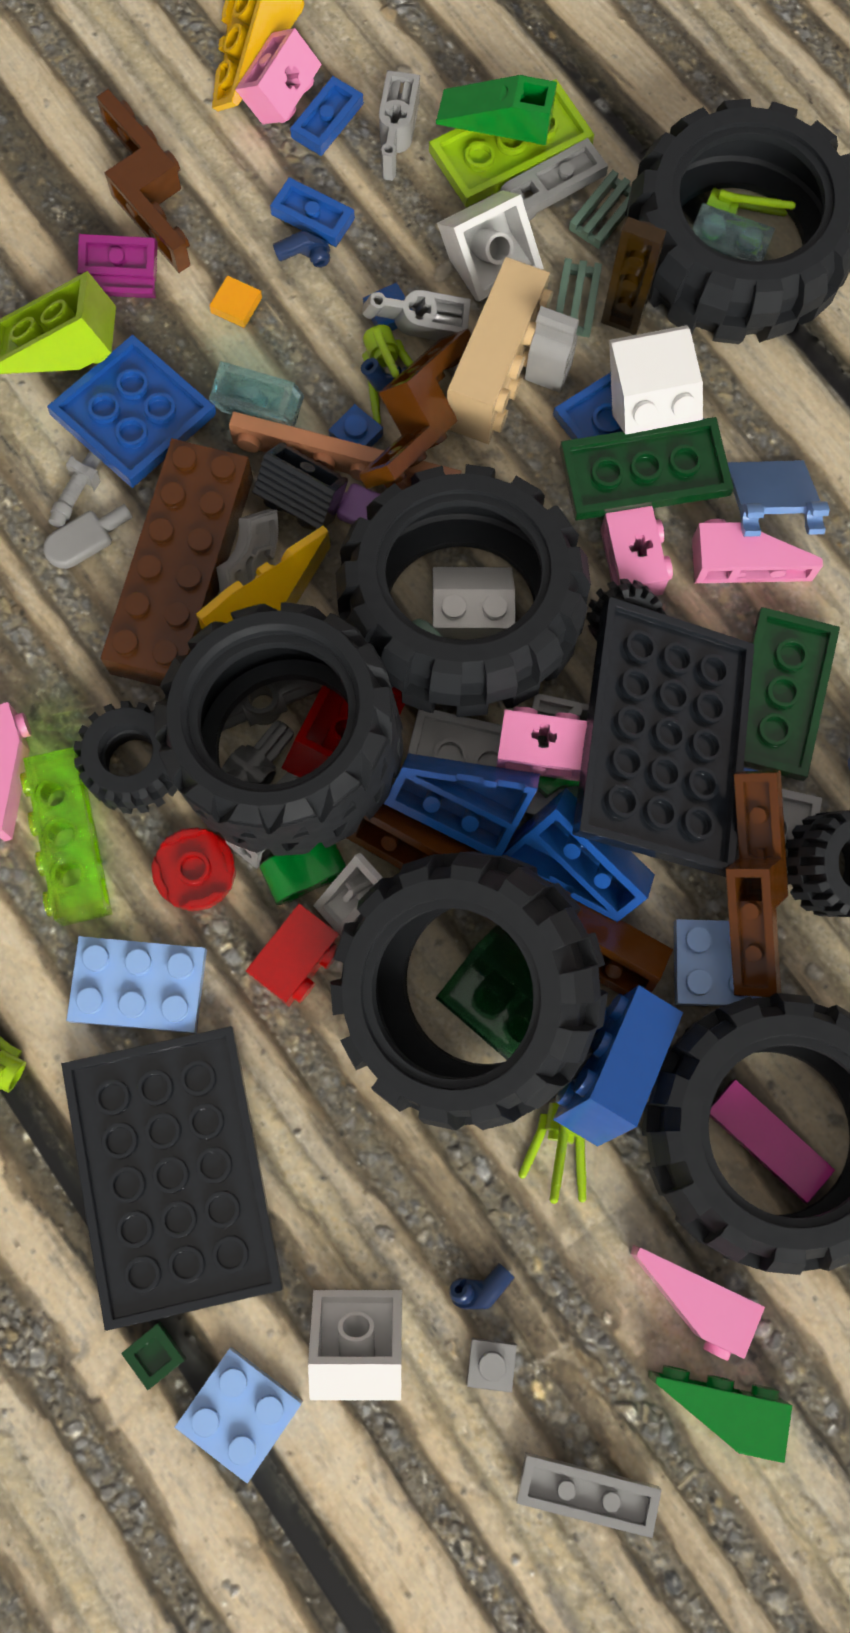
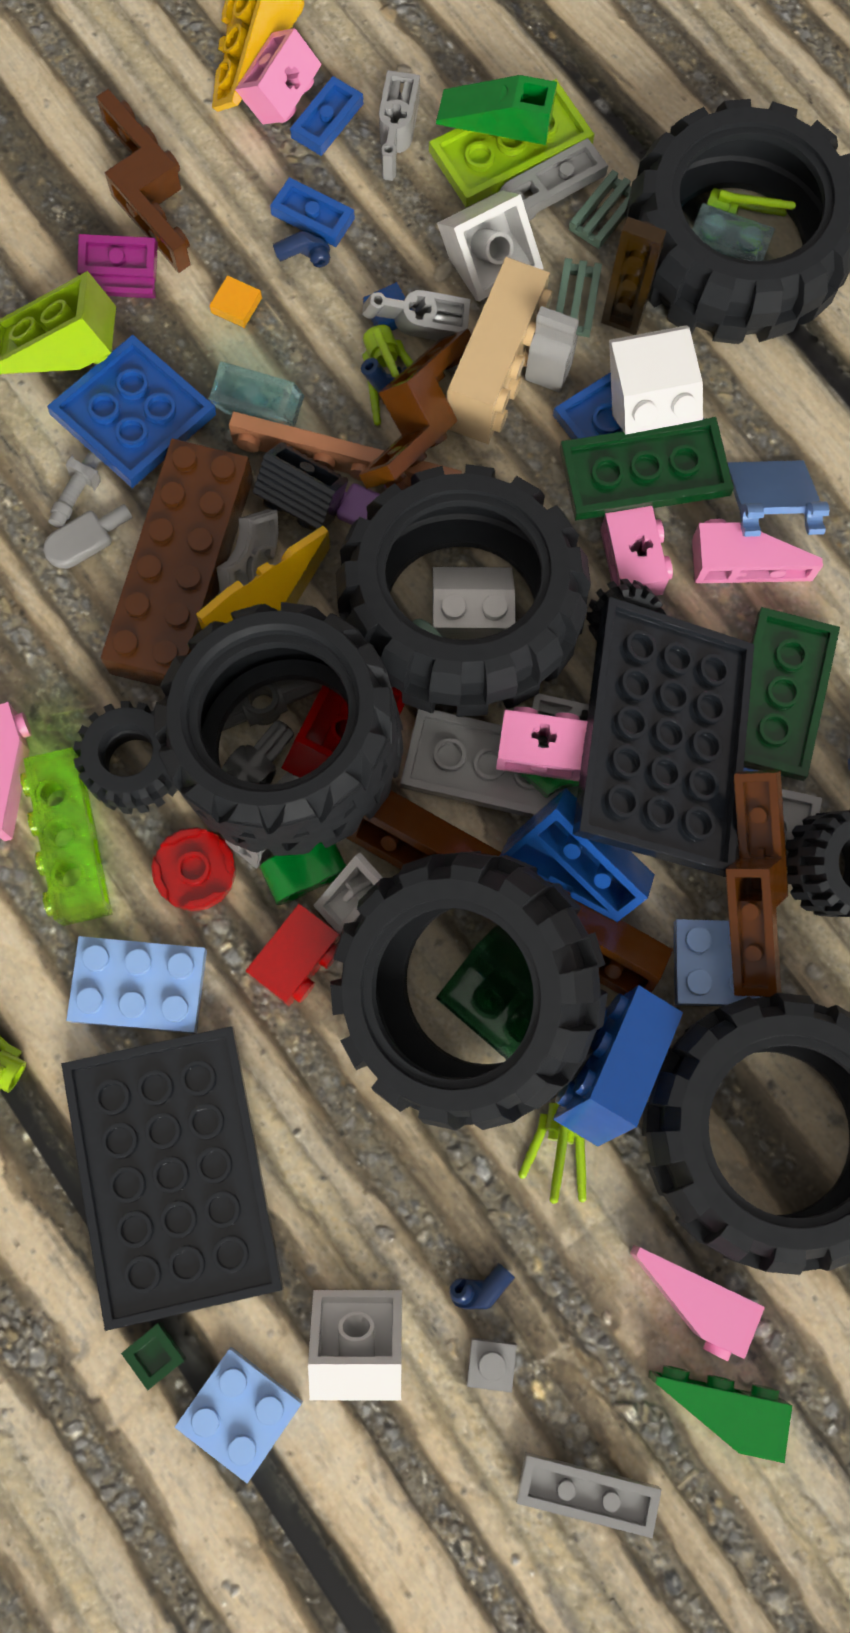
(357, 428): blue plate -> none
(464, 799): blue wedge -> none
(770, 1141): dark pink tile -> none

